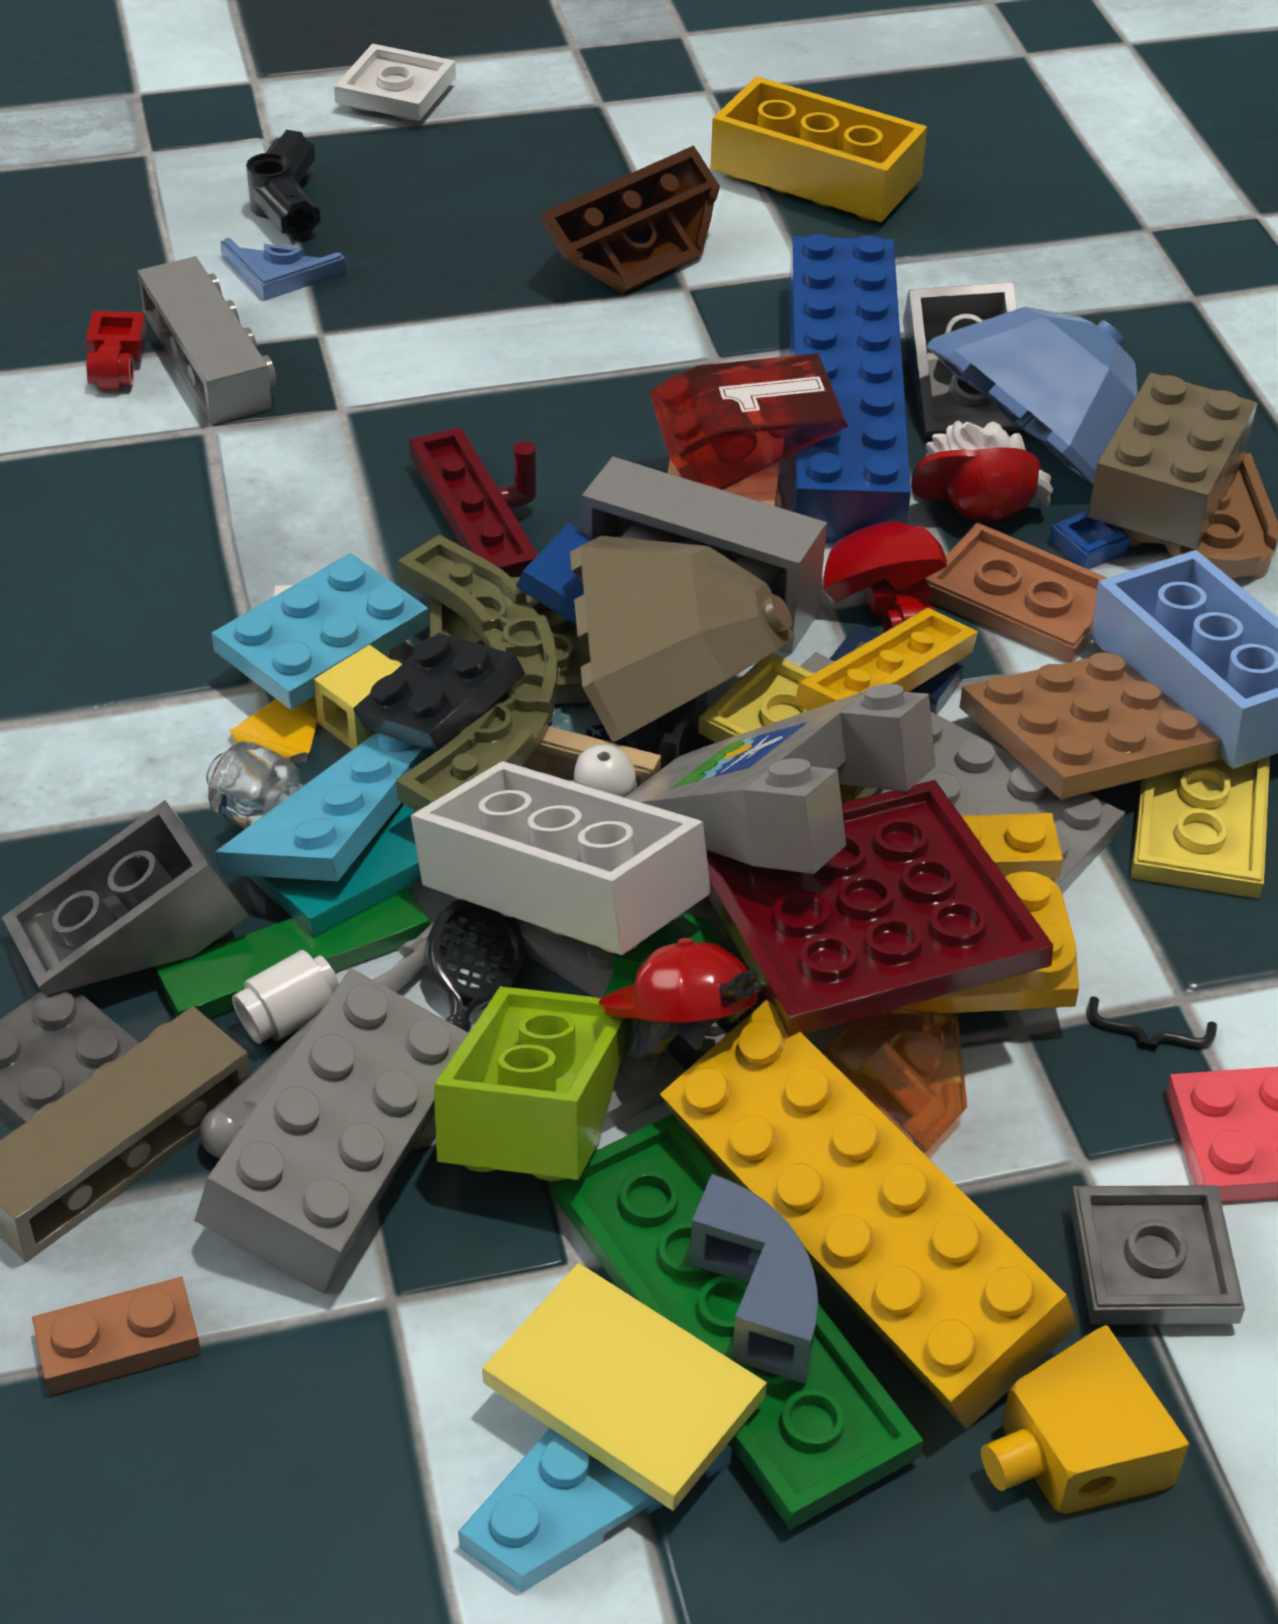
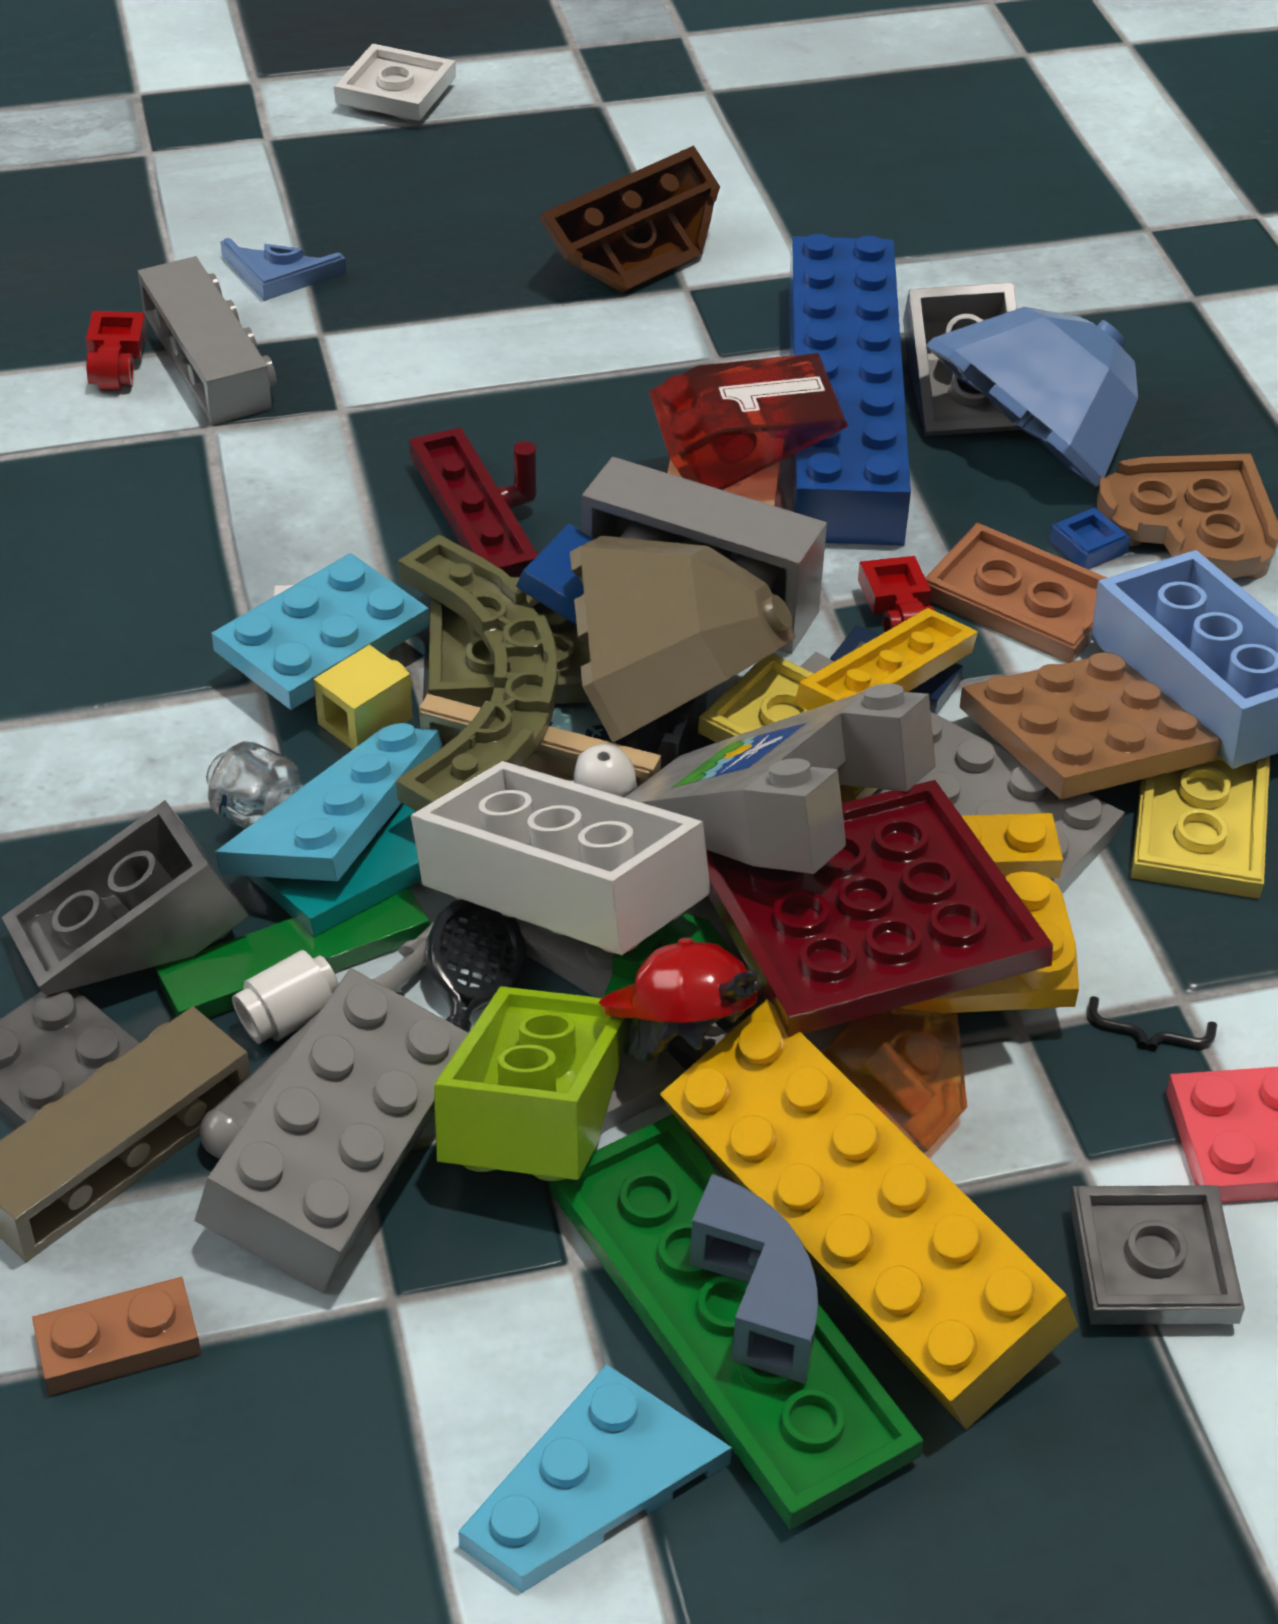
(275, 185): black piece -> none
(281, 729): yellow sticker -> none
(438, 691): black plate -> none
(625, 1385): light yellow tile -> none
(818, 148): yellow brick -> none
(881, 551): red brick -> none
(981, 473): red hair -> none
(1086, 1430): yellow torso -> none
(1172, 460): dark tan brick -> none

